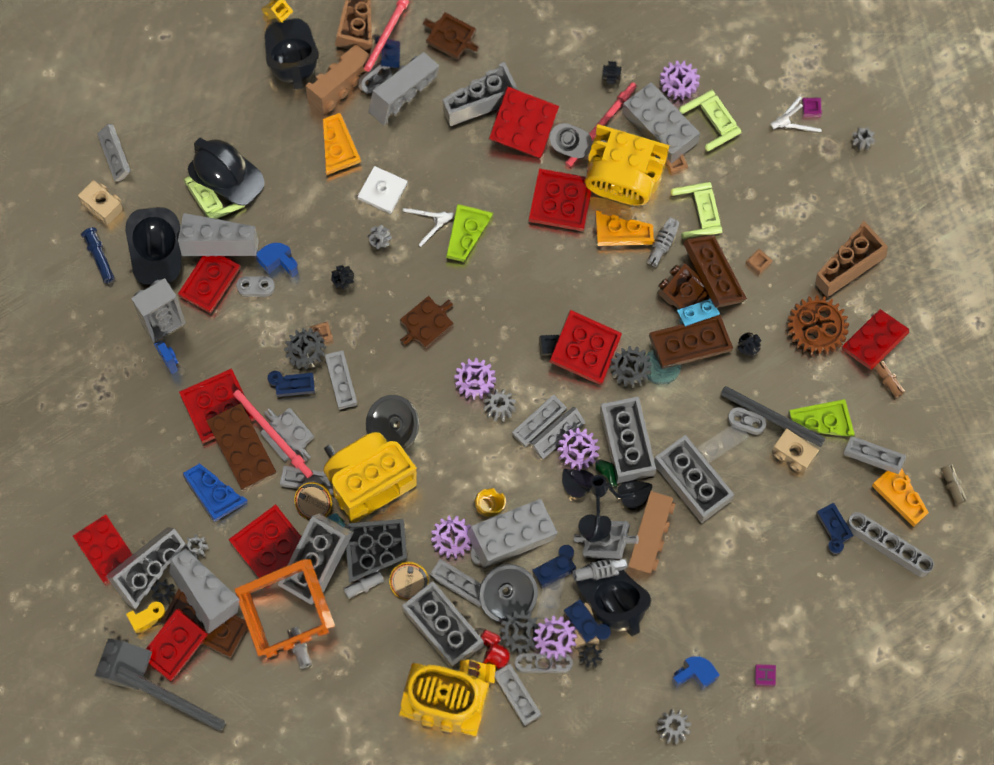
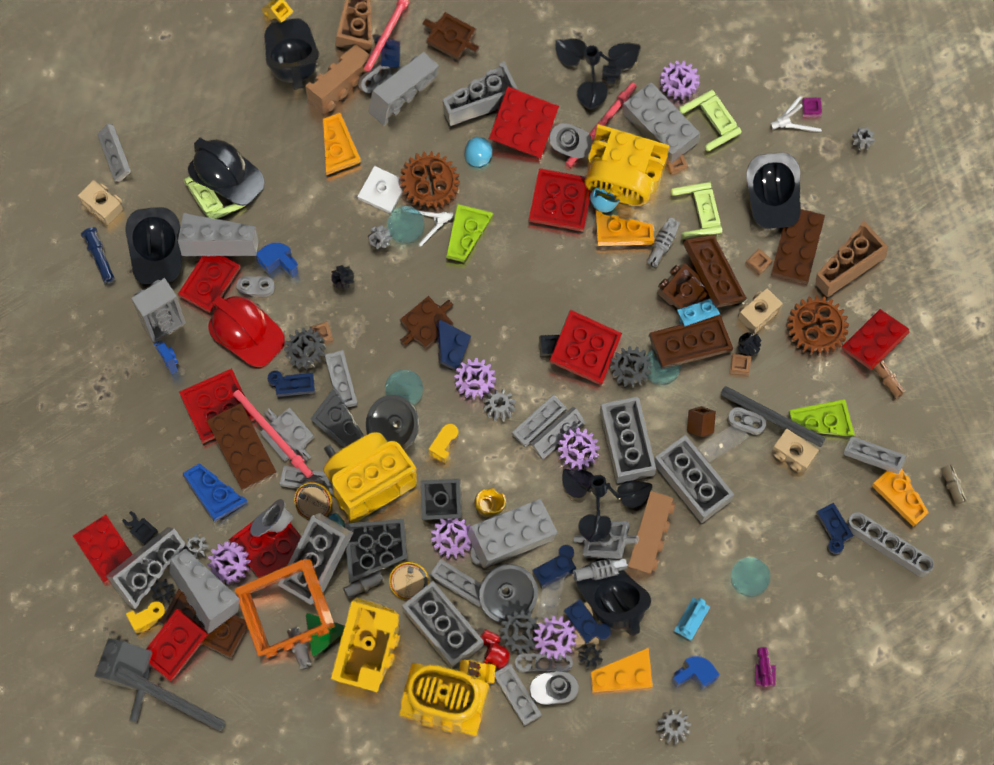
(139, 698): none -> dark grey bar
(141, 530): none -> black plate
(222, 569): none -> lavender gear
(245, 330): none -> red piece
(272, 519): none -> light grey piece
(320, 643): none -> green piece
(337, 420): none -> dark grey wing
(358, 659): none -> yellow brick
(405, 384): none -> clear light blue tile
(406, 224): none -> clear light blue tile
(412, 182): none -> dark orange gear
(440, 446): none -> yellow leg
(441, 499): none -> dark grey slope
(451, 344): none -> dark blue wing
(478, 151): none -> medium azure hair
(554, 687): none -> light grey piece
(572, 50): none -> black plant
(601, 203): none -> medium azure hair
(607, 470): dark green animal -> none
(625, 674): none -> light orange wing
(692, 618): none -> medium azure hinge
(701, 421): none -> reddish brown panel
(740, 364): none -> medium nougat tile
(750, 577): none -> clear light blue tile
(755, 320): none -> tan brick
(765, 667): none -> magenta axle
(774, 190): none -> black piece
(798, 248): none -> reddish brown plate

